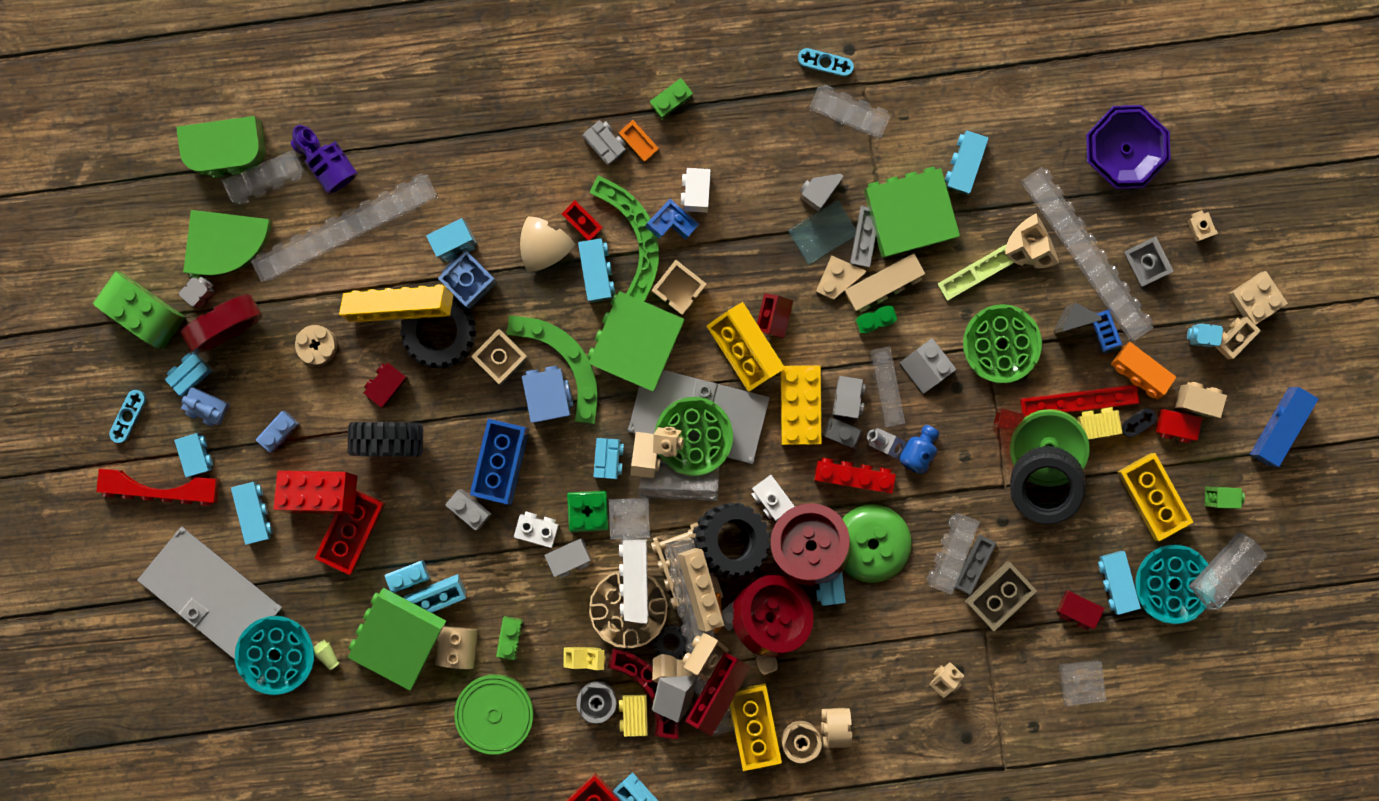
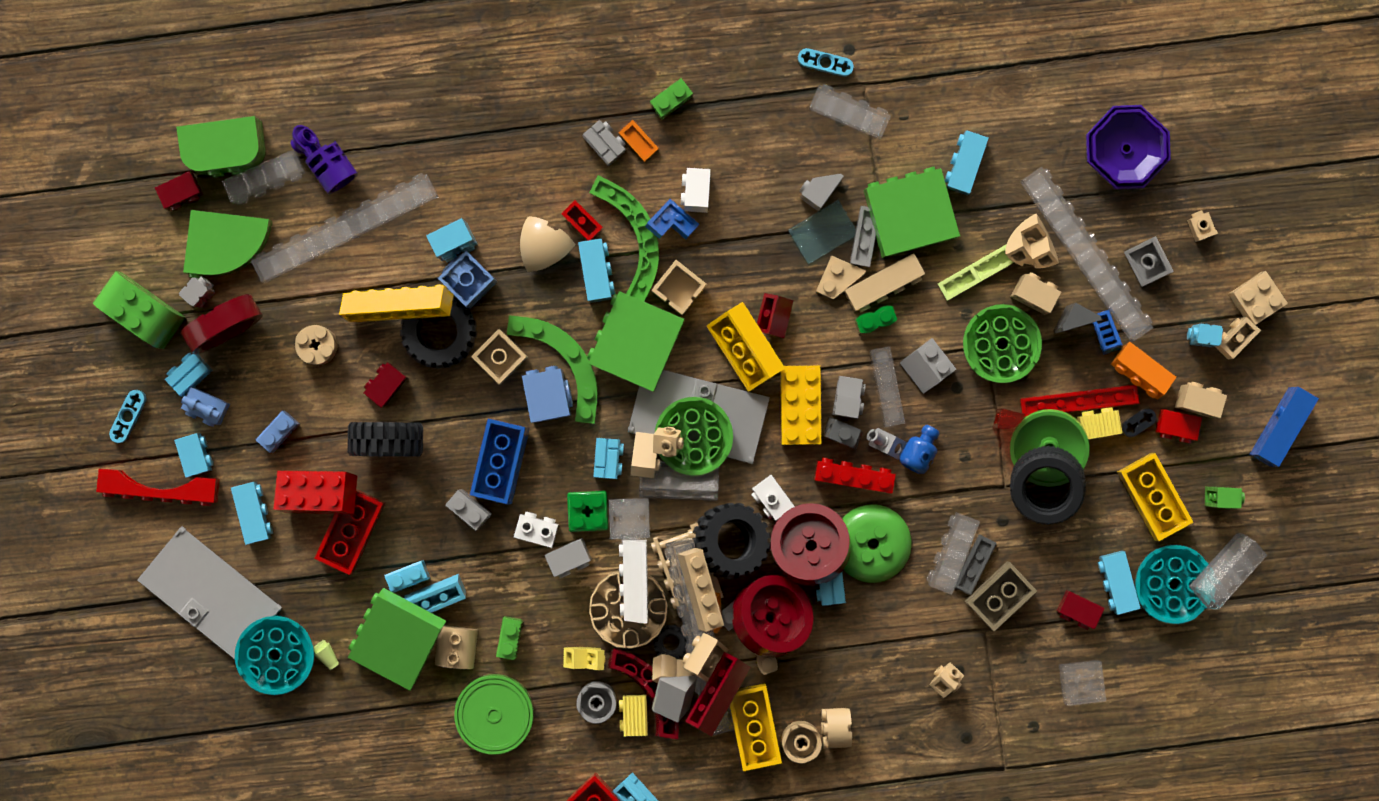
(179, 191): none -> dark red brick
(1035, 293): none -> tan brick

